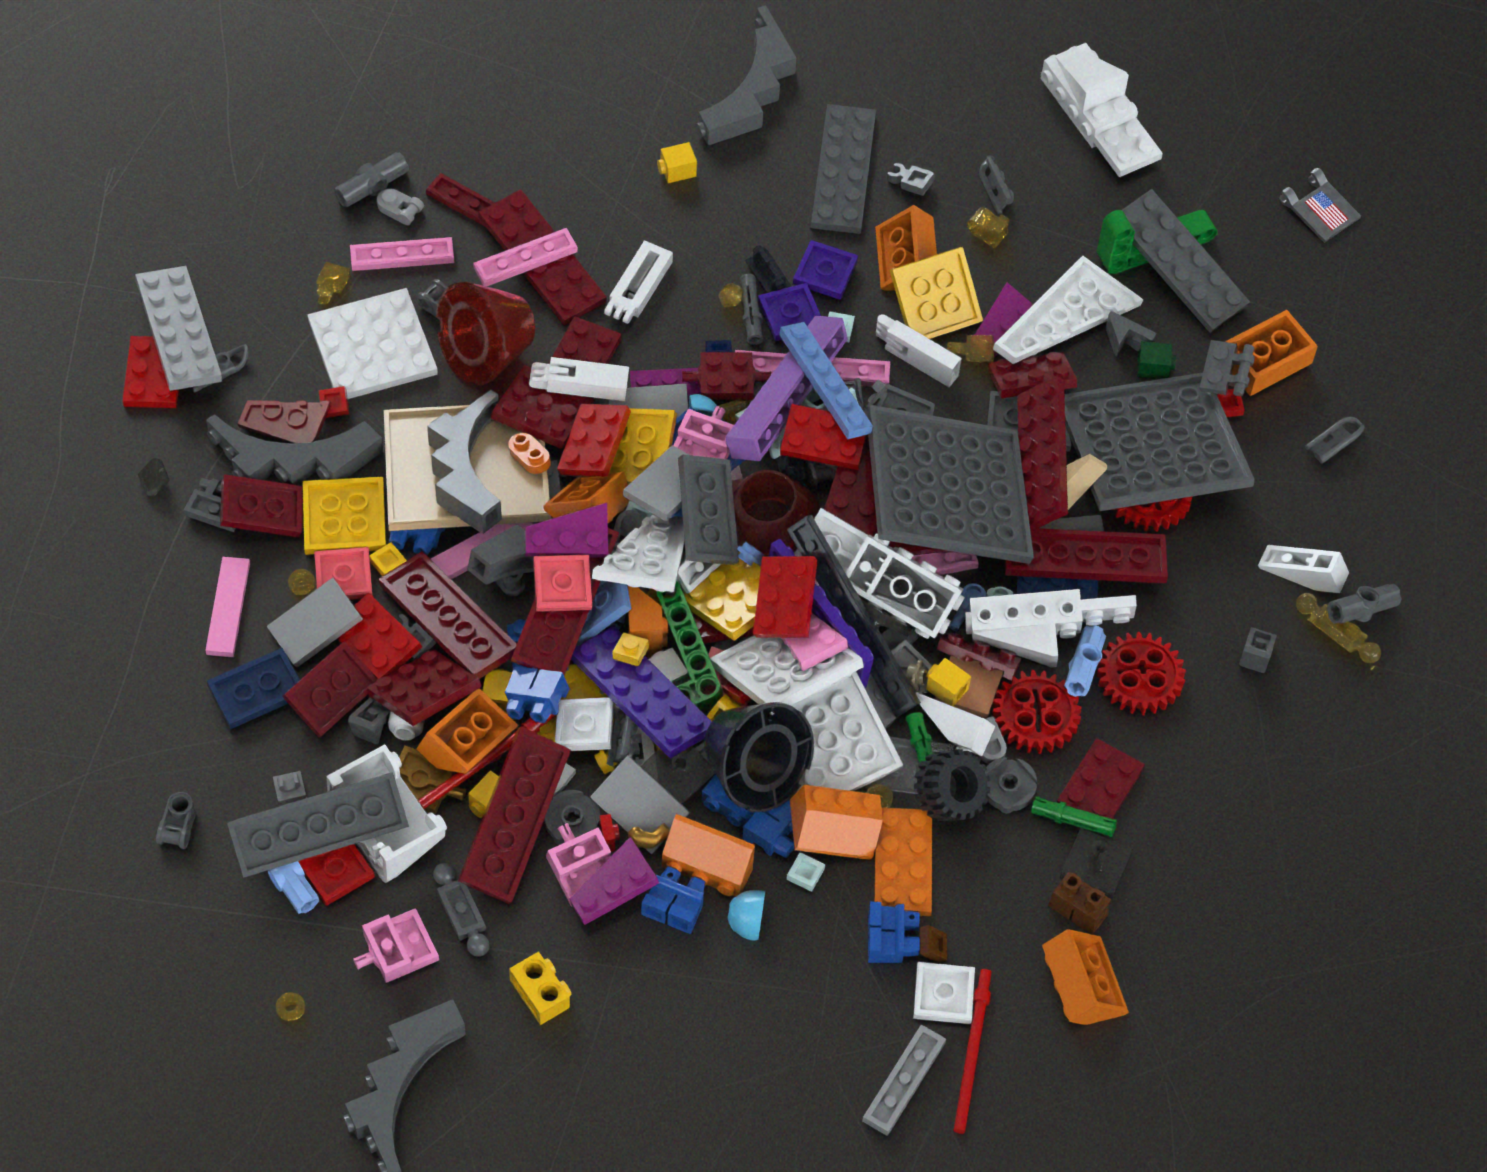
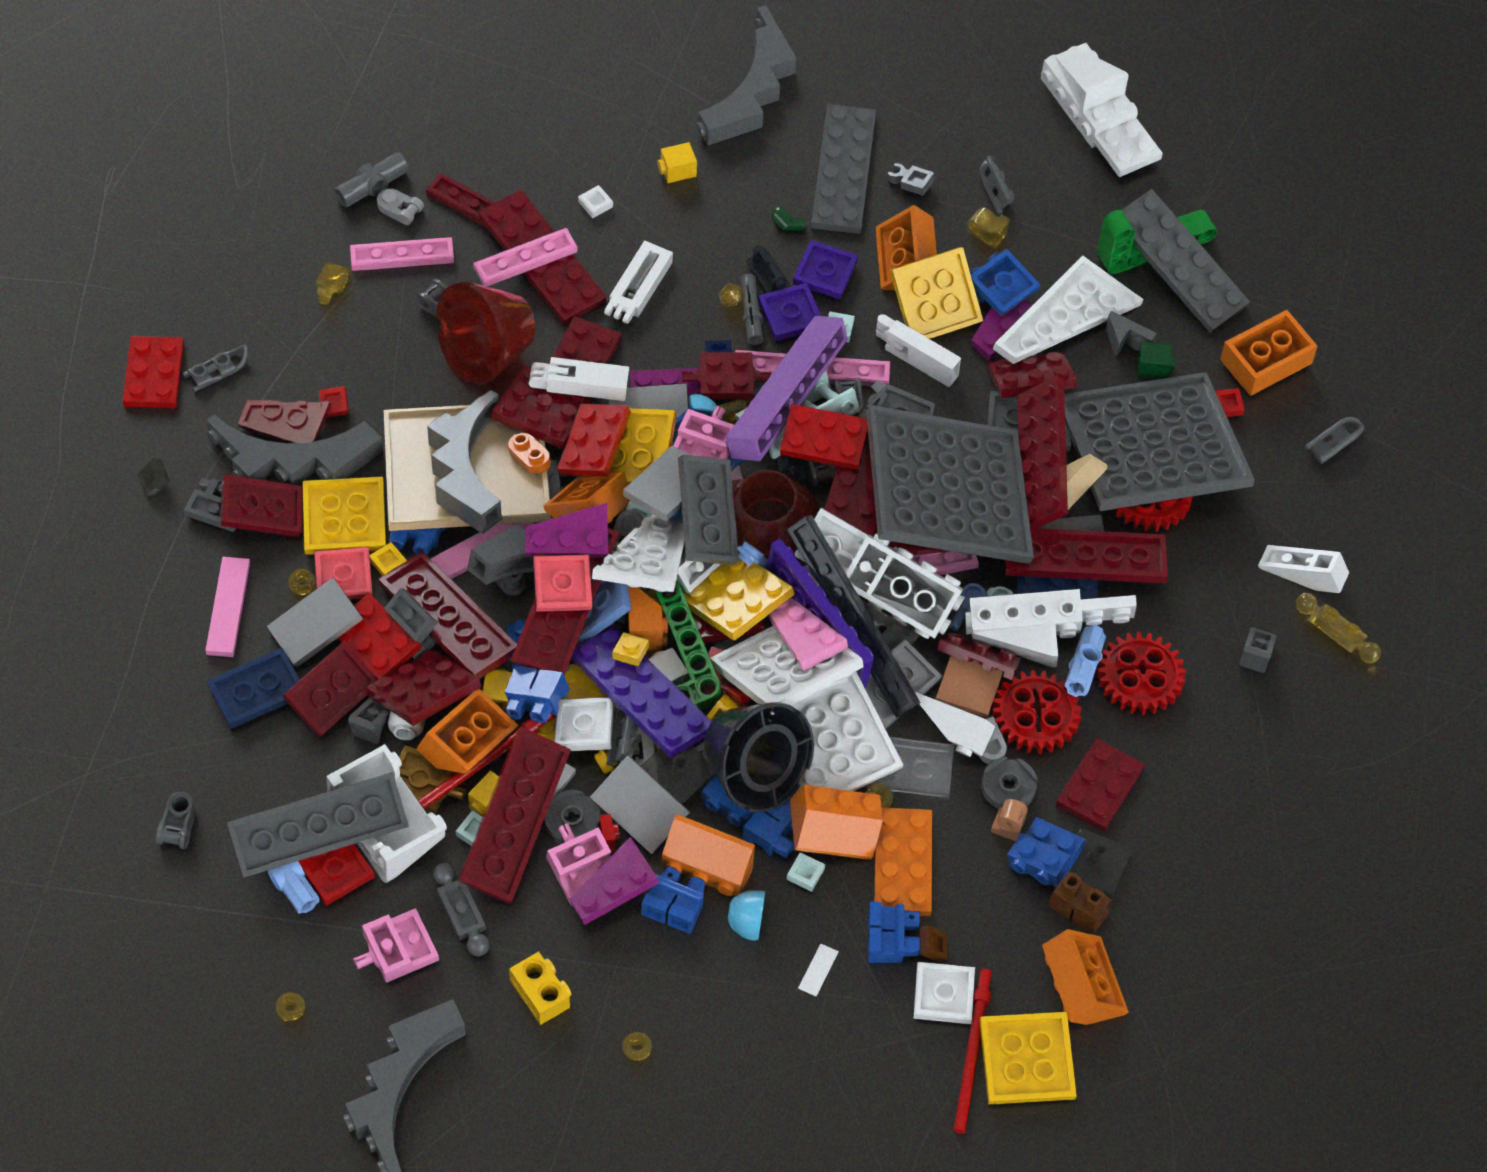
(178, 328): light grey plate -> none
(289, 788): light grey tile -> none
(372, 343): white plate -> none
(410, 615): none -> dark grey plate
(469, 827): none -> light aqua plate
(595, 201): none -> white tile
(637, 1038): none -> clear yellow plate
(649, 839): pearl gold arm -> none
(785, 221): none -> dark green arm
(785, 597): red plate -> none
(818, 970): none -> white sticker
(826, 380): medium blue plate -> none
(904, 1080): light grey plate -> none
(916, 675): dark tan plate -> none
(920, 738): green pin -> none
(947, 682): yellow brick -> none
(969, 779): black tyre -> none
(977, 349): clear yellow plate -> none
(1003, 282): none -> blue plate
(1010, 819): none -> nougat leg
(1027, 1058): none -> yellow plate
(1045, 852): none -> blue plate
(1062, 813): green pin -> none
(1219, 367): dark grey plate -> none
(1323, 209): flat silver flag -> none
(1364, 603): dark grey piece -> none

